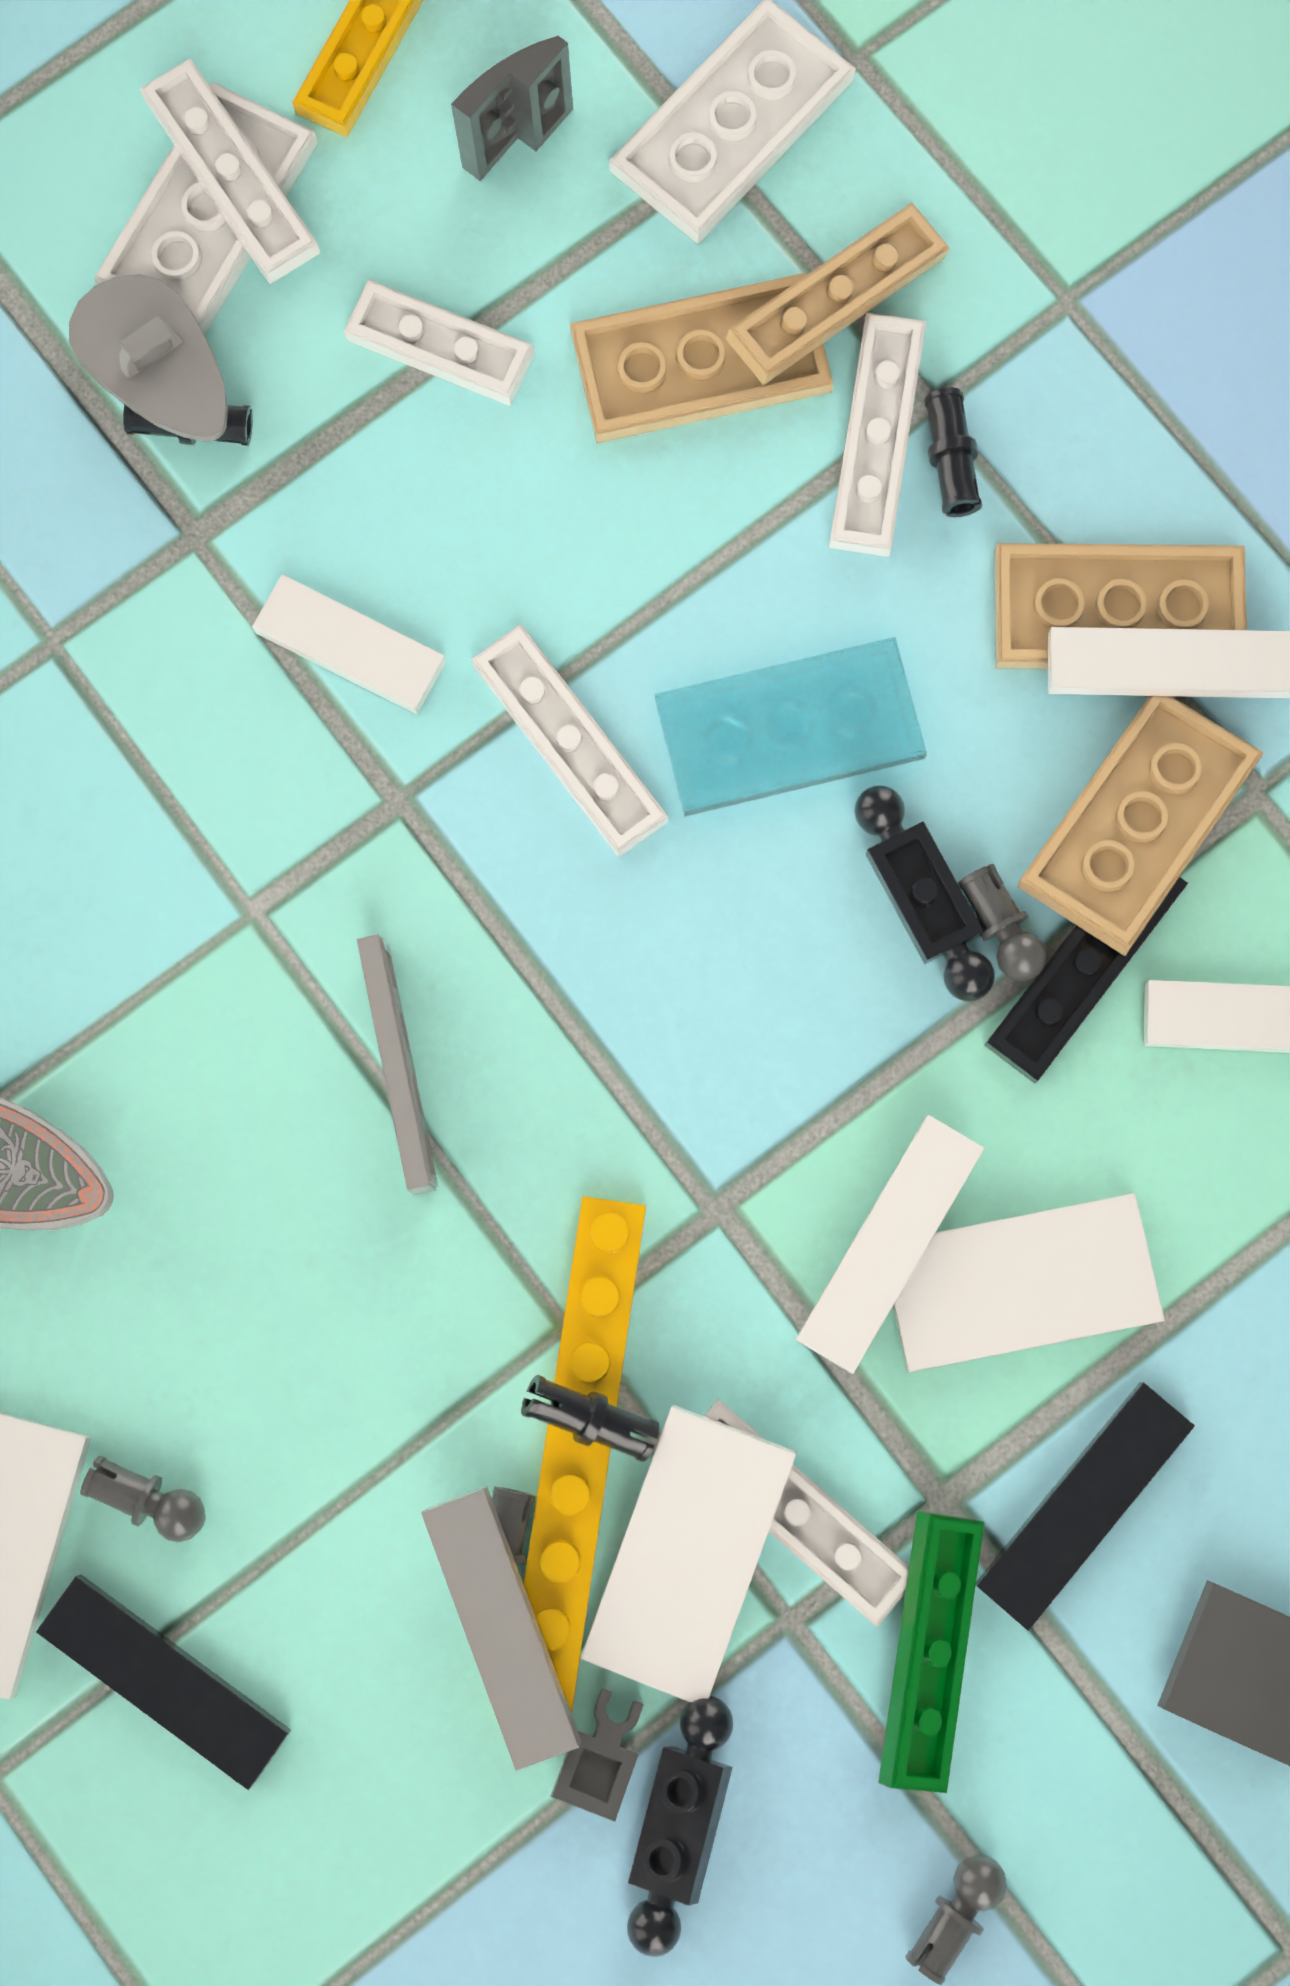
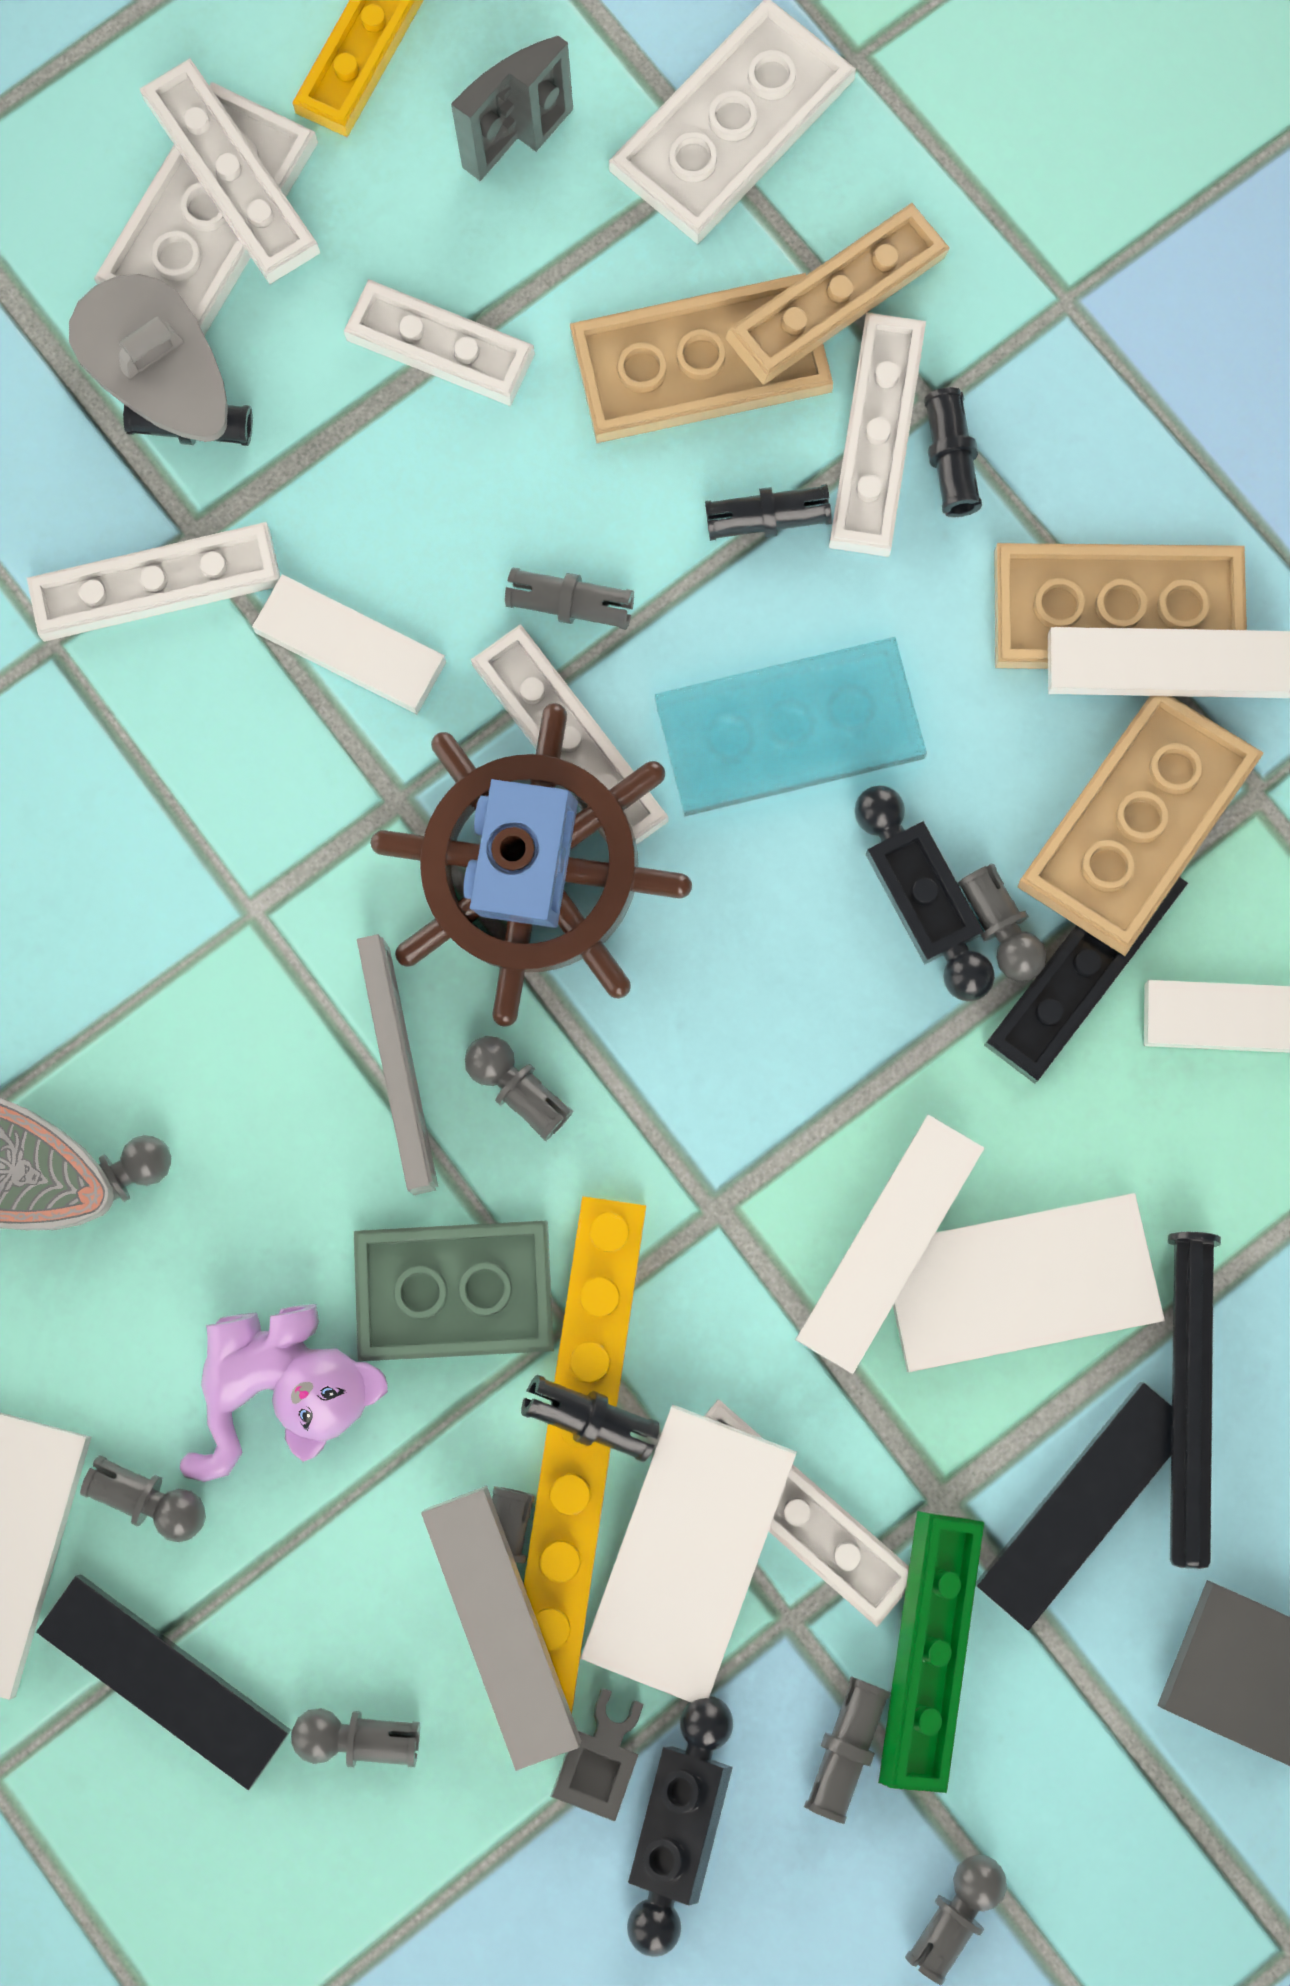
(142, 1161): none -> dark grey pin
(153, 581): none -> white tile
(313, 1393): none -> lavender animal
(321, 1736): none -> dark grey pin
(453, 1291): none -> sand green tile
(492, 1063): none -> dark grey pin
(524, 860): none -> reddish brown brick
(569, 598): none -> dark grey pin
(768, 512): none -> black pin
(847, 1750): none -> dark grey pin
(1192, 1399): none -> black axle

